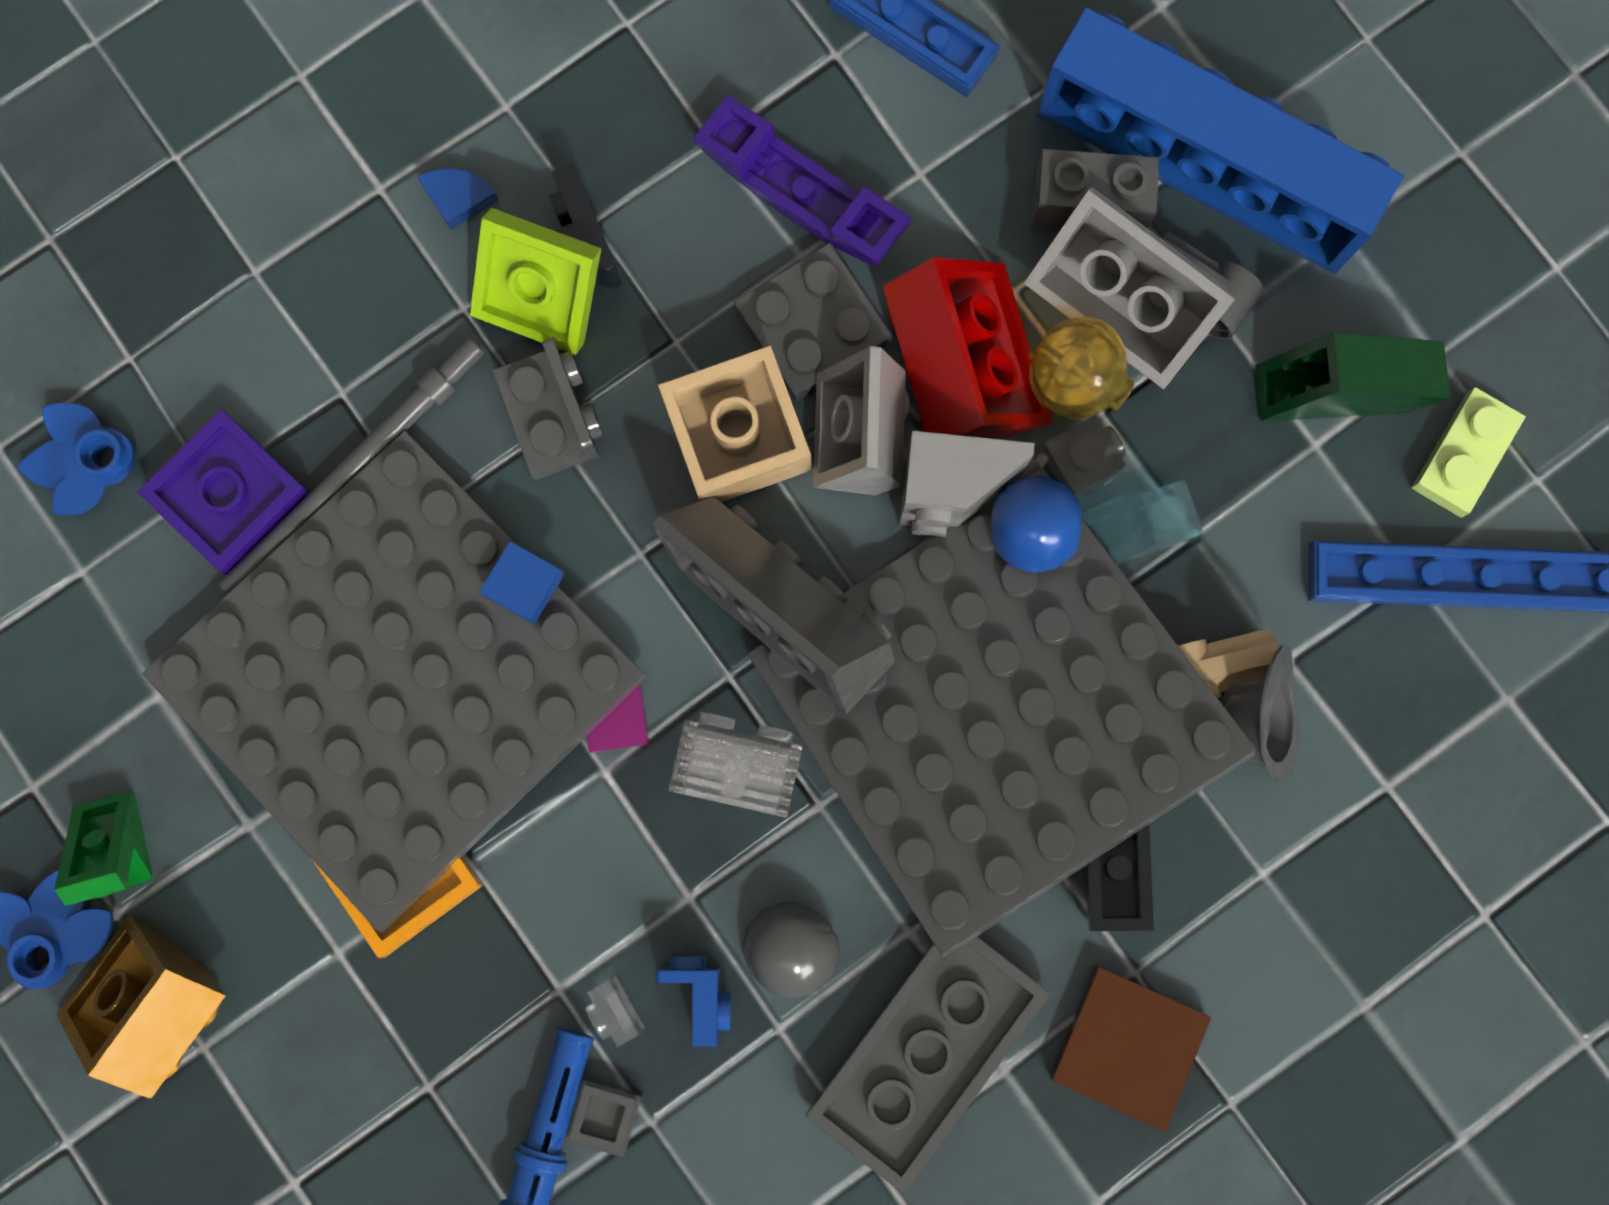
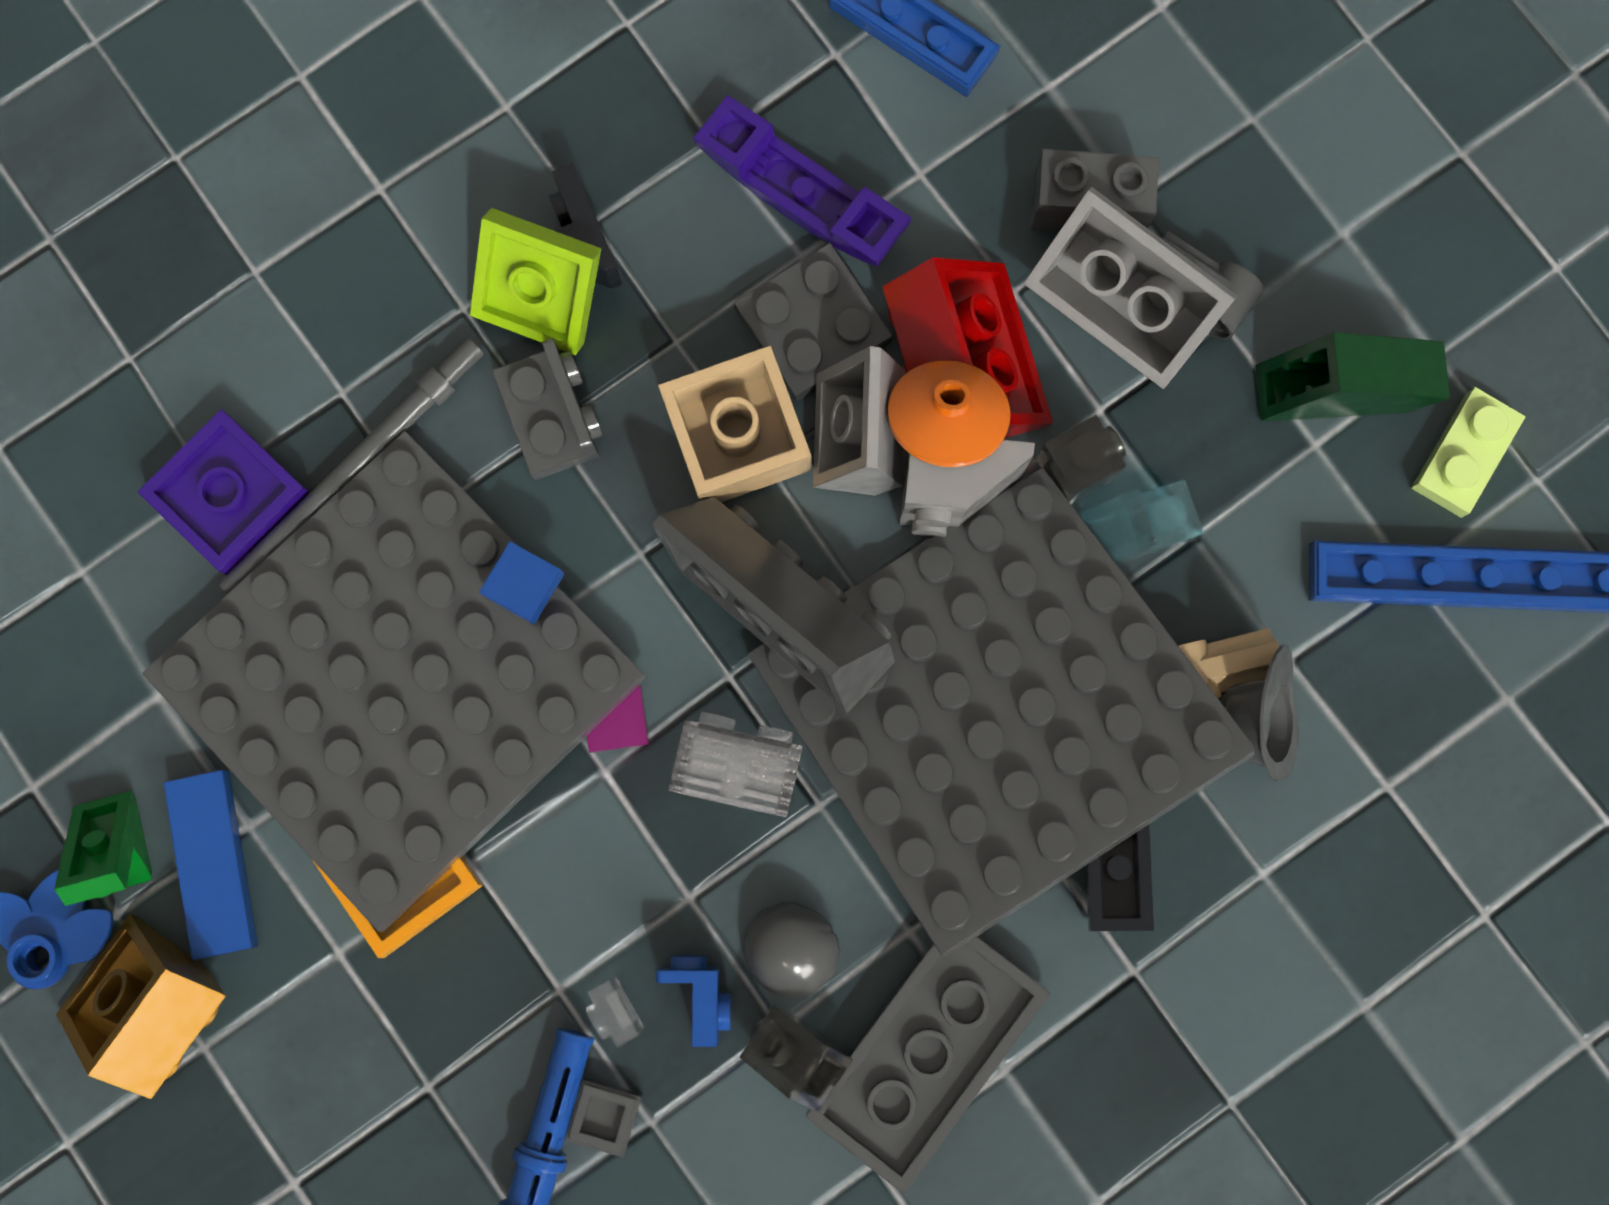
(72, 458): blue plate -> none
(210, 864): none -> blue tile
(457, 194): blue tile -> none
(795, 1058): none -> clear smoke brick
(946, 432): none -> orange dish
(1036, 523): blue hair -> none
(1080, 369): clear yellow cap -> none
(1130, 1048): reddish brown tile -> none
(1218, 141): blue brick -> none

